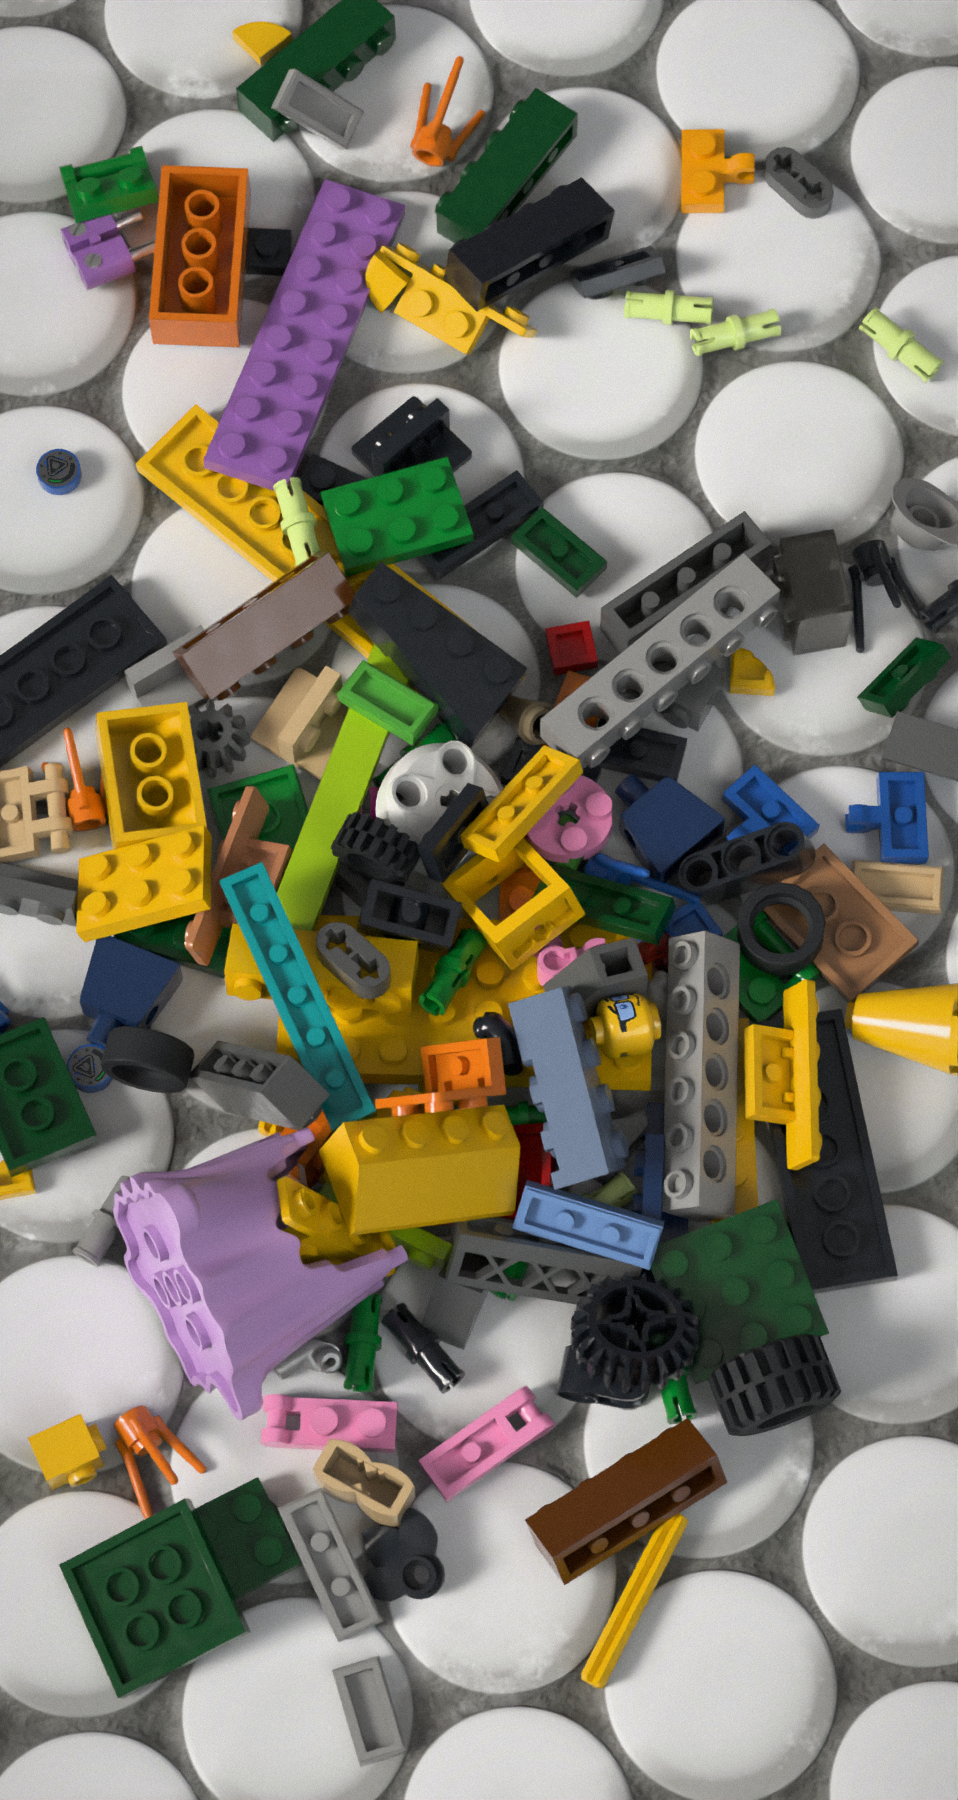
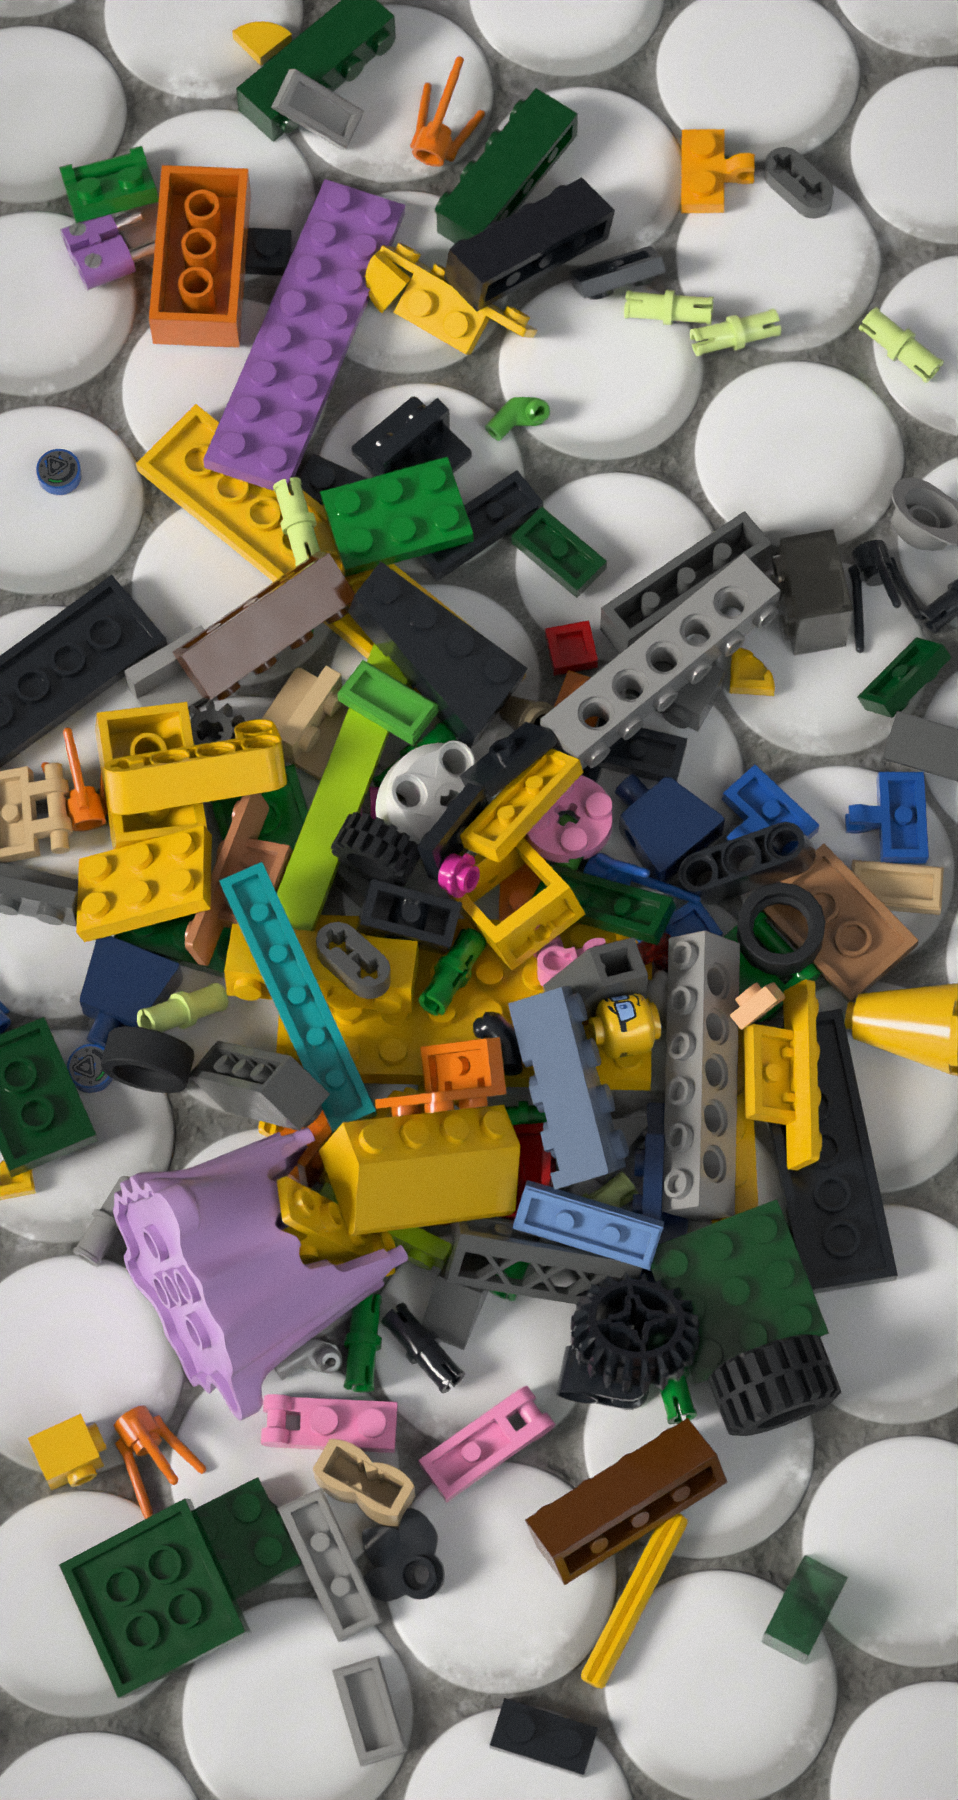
(184, 1008): none -> yellowish green pin
(198, 772): none -> yellow beam
(458, 874): none -> dark pink plate
(509, 758): none -> black plate
(518, 412): none -> bright green arm
(543, 1737): none -> black plate
(755, 1003): none -> light nougat plate
(804, 1609): none -> clear green slope

